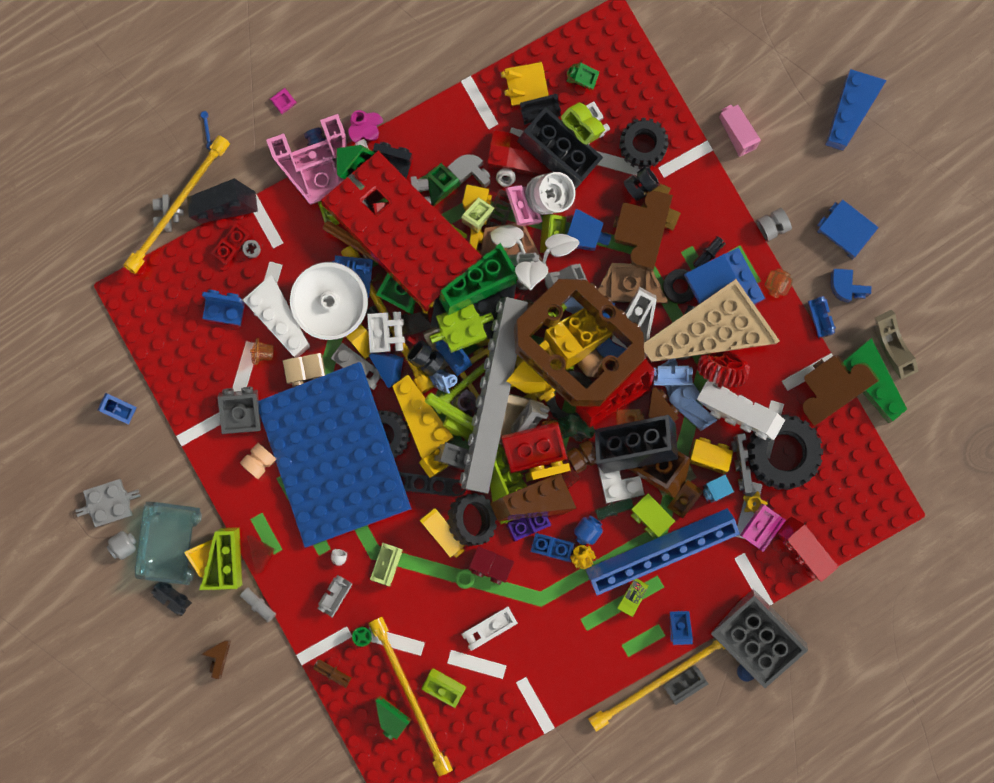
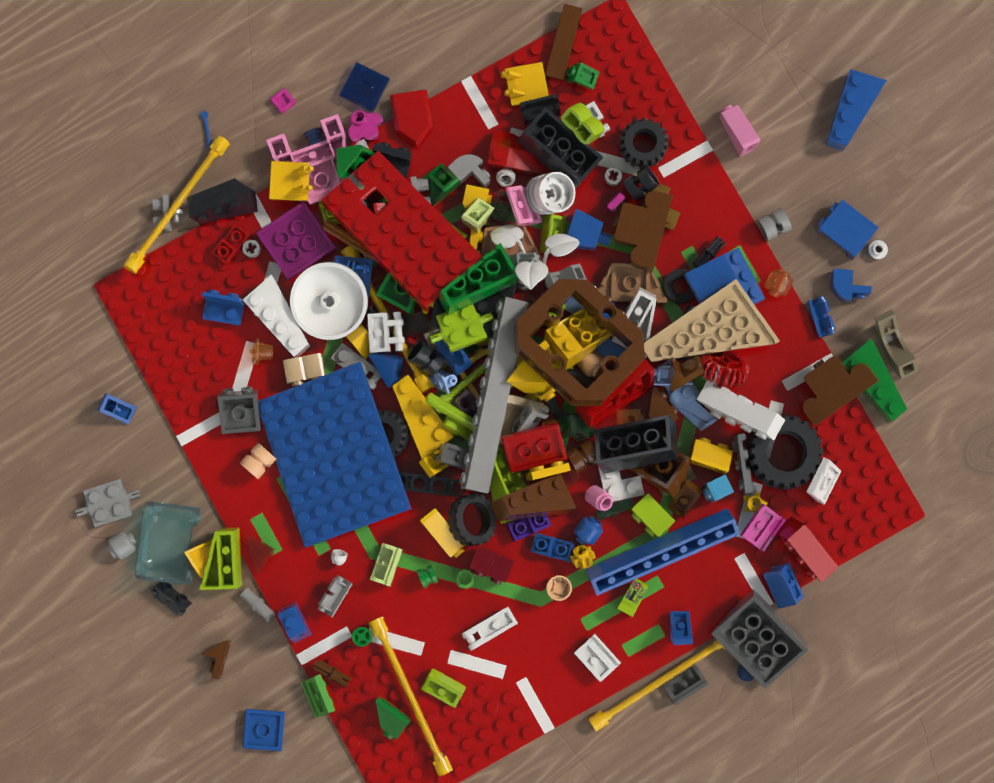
(264, 729): none -> blue plate
(290, 181): none -> yellow plate
(294, 622): none -> blue torso
(296, 240): none -> magenta plate
(318, 696): none -> bright green plate
(364, 87): none -> clear blue plate
(411, 115): none -> red tile
(427, 576): none -> green wheel
(559, 588): none -> light nougat wheel
(563, 42): none -> reddish brown tile
(597, 657): none -> white plate
(598, 498): none -> bright pink brick
(615, 203): none -> dark pink tile
(618, 178): none -> light grey bush
(681, 374): none -> reddish brown slope
(783, 585): none -> blue hinge
(824, 481): none -> white plate
(872, 252): none -> white plate

